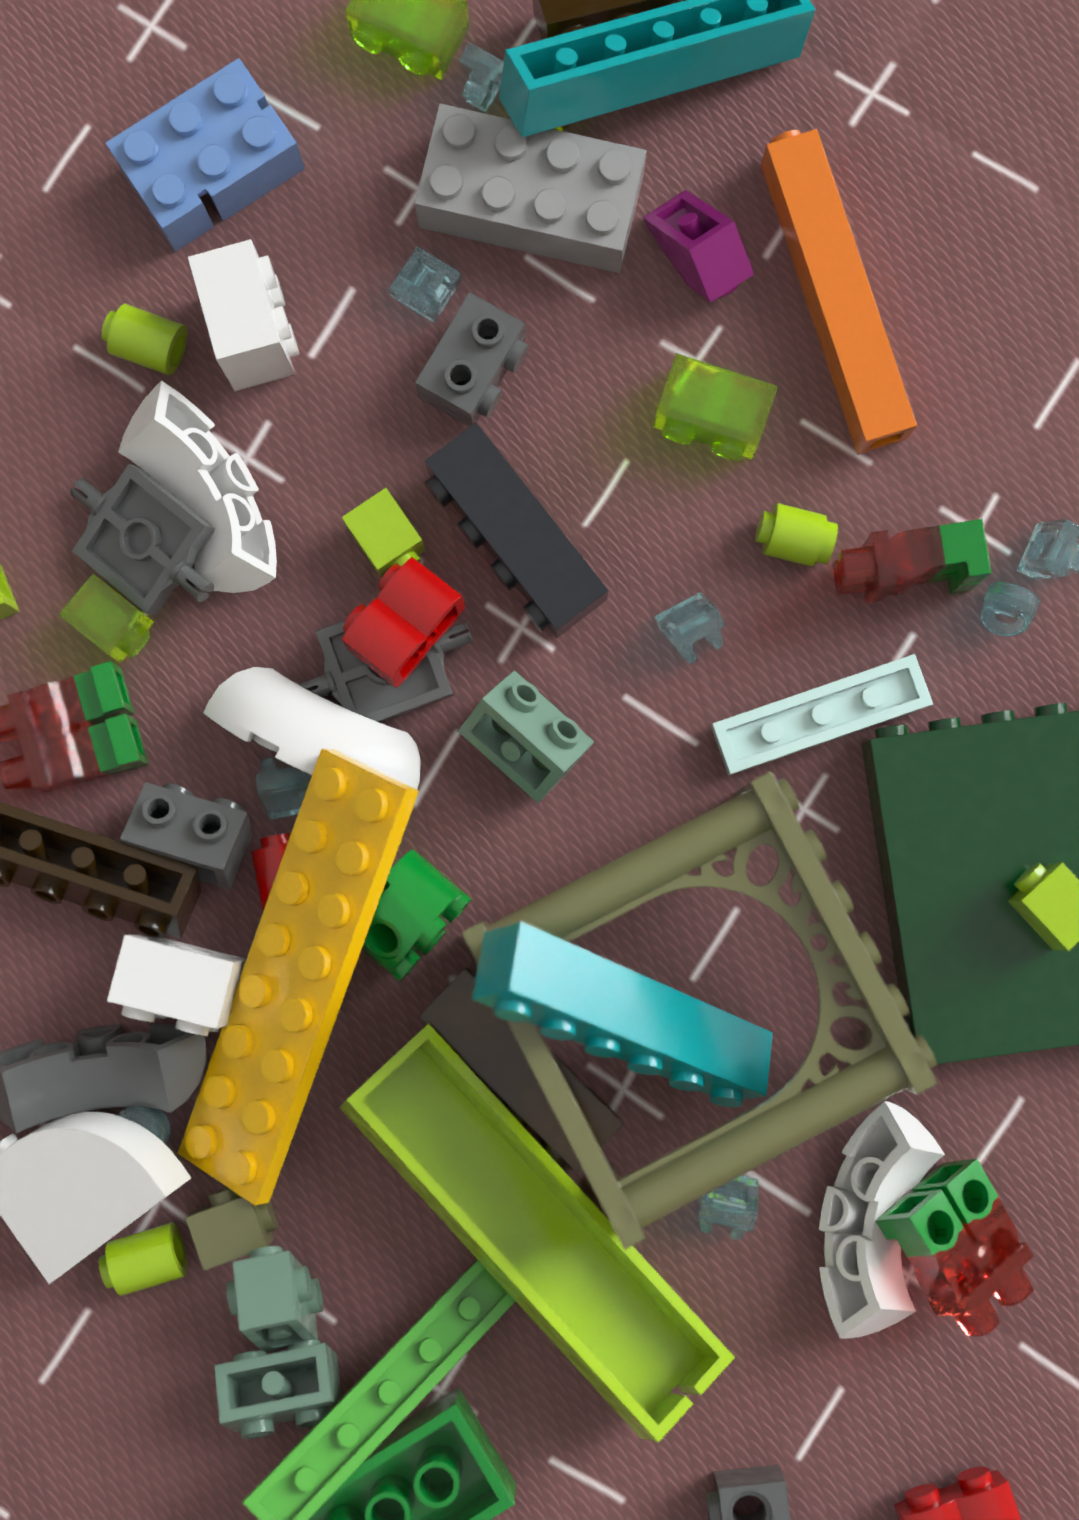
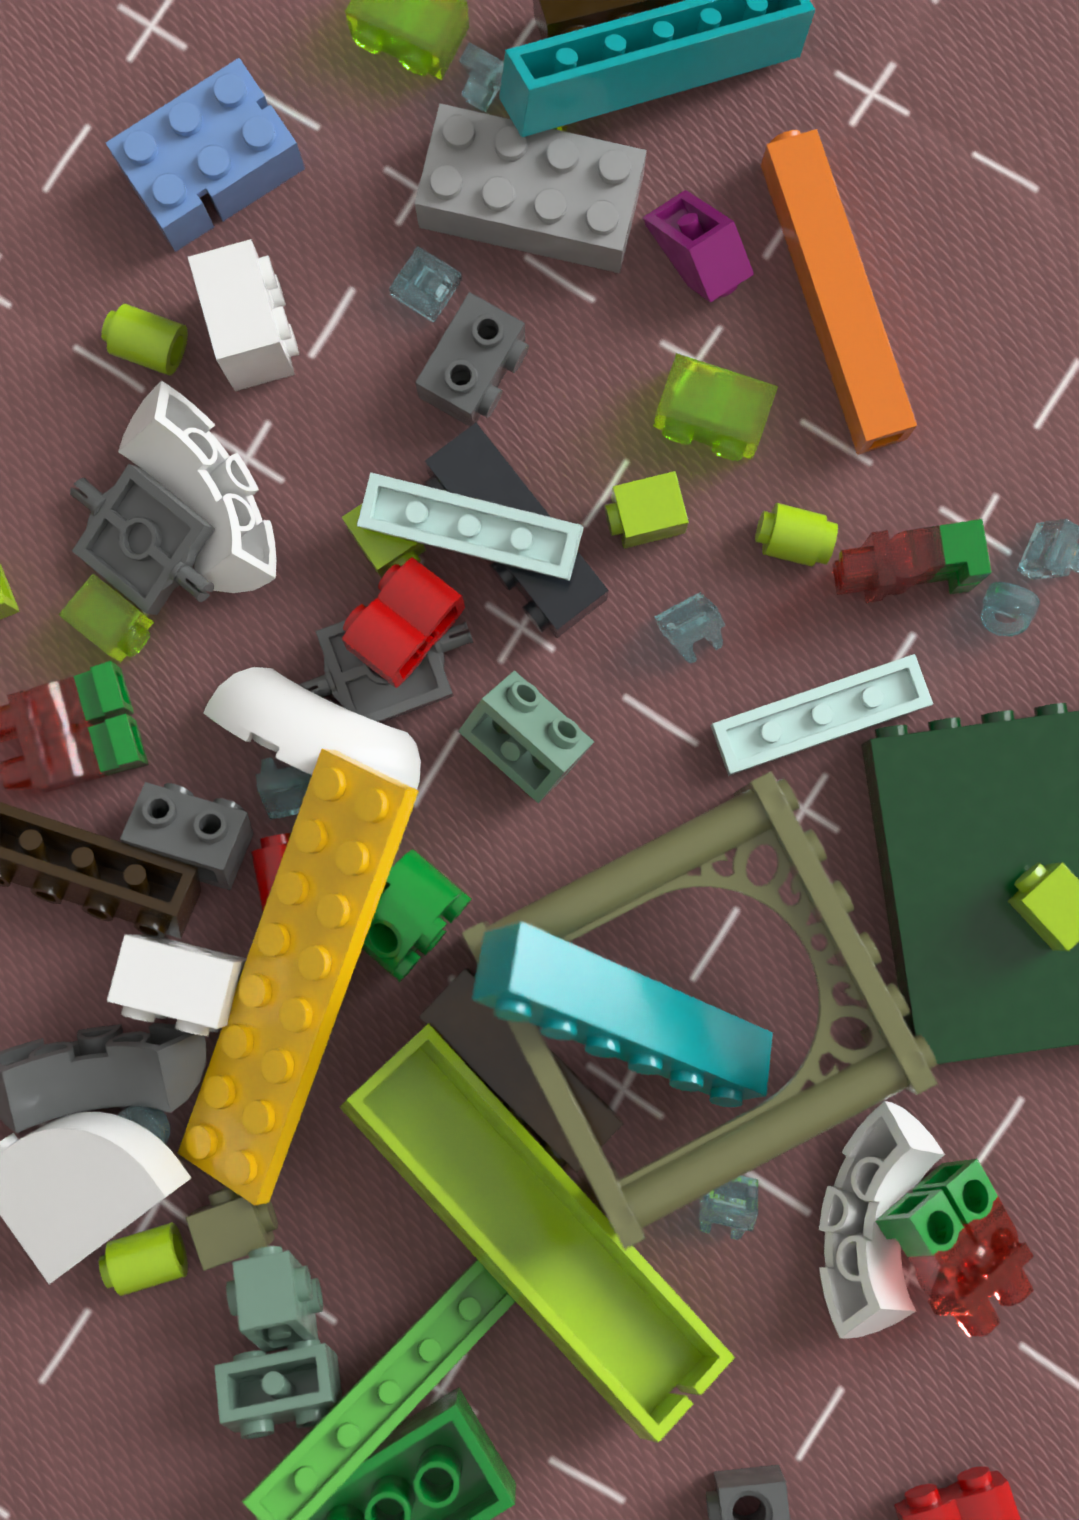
(470, 526): none -> light aqua plate
(647, 510): none -> lime brick

